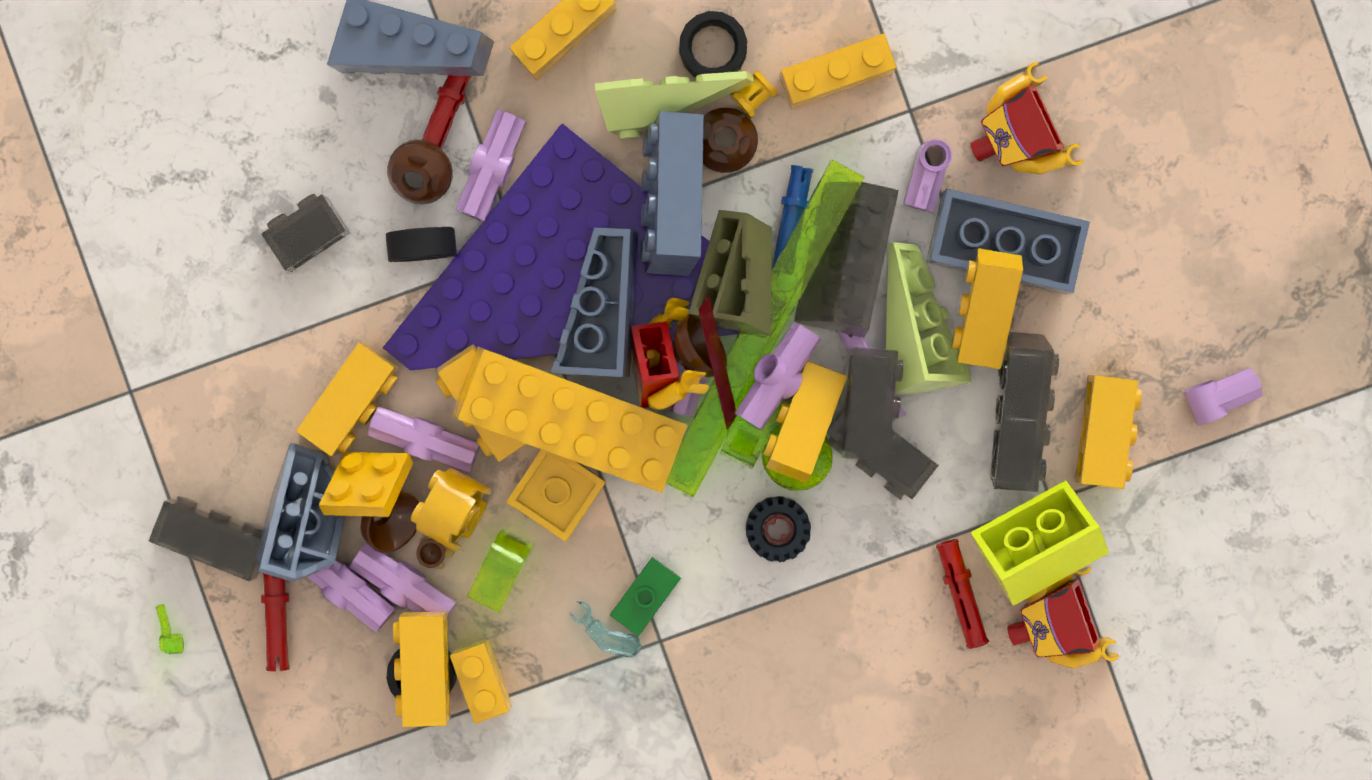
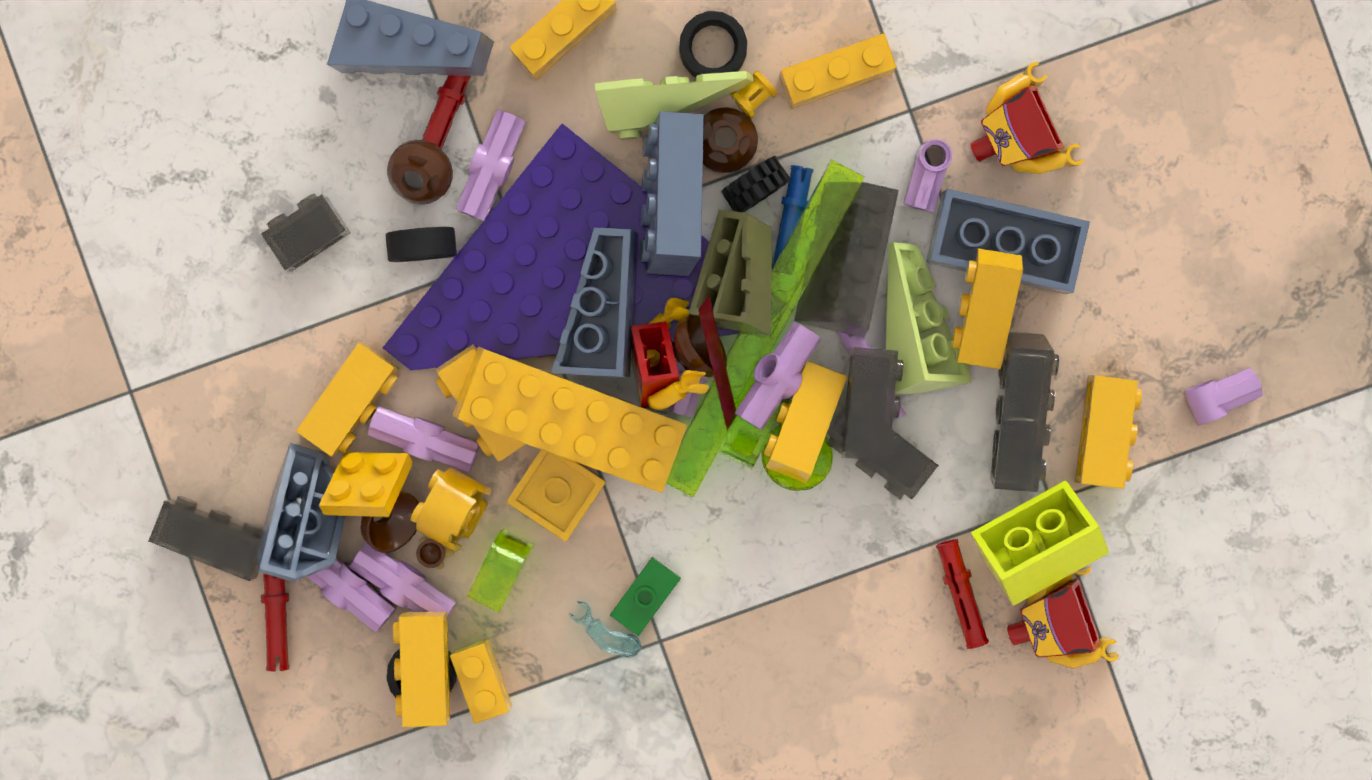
(168, 642): clear neon green hand -> none
(755, 185): none -> black tyre
(767, 513): black bush -> none

